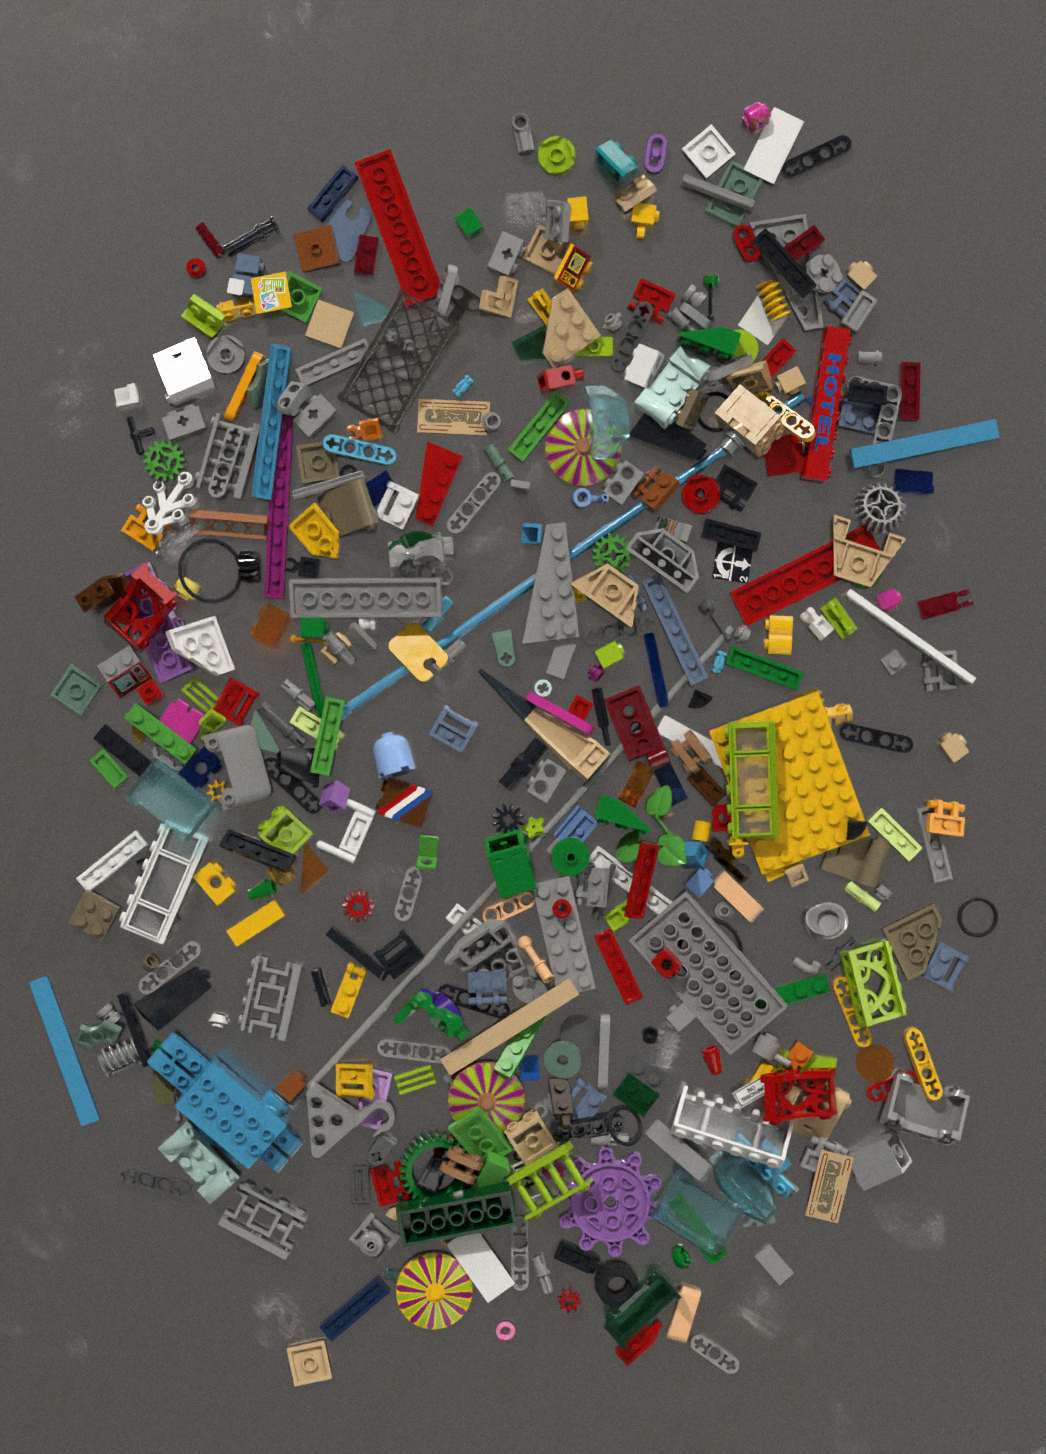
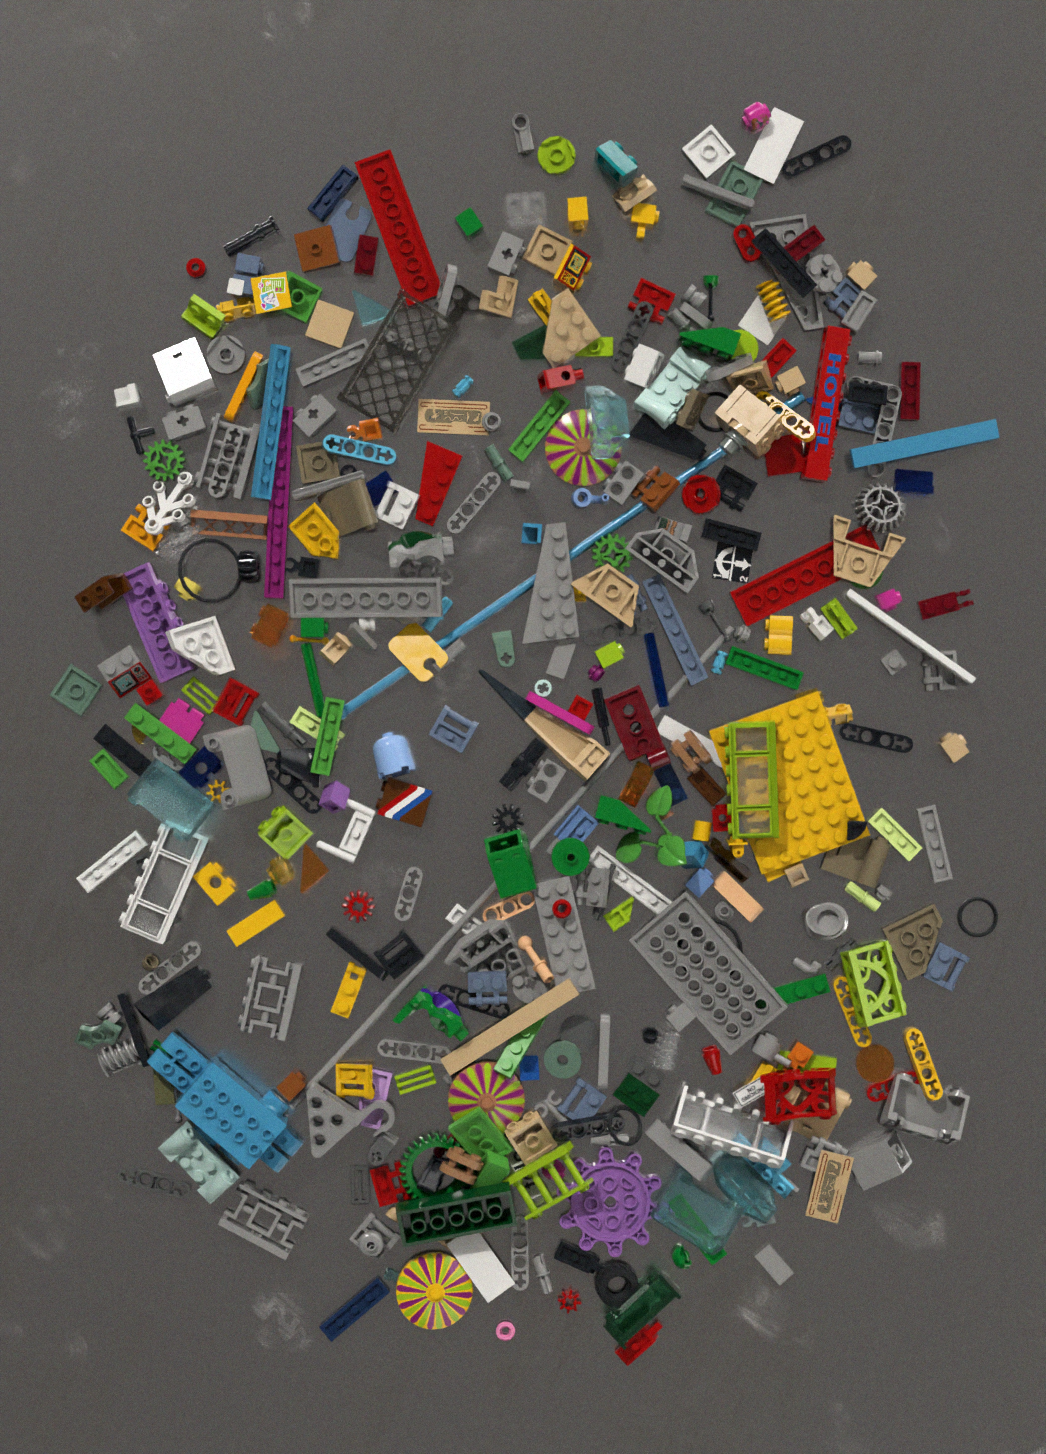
(64, 1050): dark azure tile -> none
(94, 915): dark tan plate -> none
(118, 613): red fence -> none
(210, 239): dark red axle -> none
(210, 723): lime tile -> none
(218, 1021): white plate -> none
(257, 851): black plate -> none
(292, 399): light grey leg -> none
(297, 695): light grey axle -> none
(309, 1363): tan plate -> none
(321, 987): black axle -> none
(338, 648): light grey axle -> none
(427, 852): bright green bracket -> none
(534, 832): lime plate -> none
(557, 220): light grey plate -> none
(561, 1101): dark brown hinge -> none
(613, 322): light grey plate -> none
(618, 966): red tile -> none
(641, 880): red tile -> none
(655, 154): medium lavender plate -> none
(666, 954): red brick -> none
(684, 1314): light nougat beam -> none
(699, 699): black tile -> none
(700, 1349): light grey beam -> none
(945, 824): light orange plate -> none

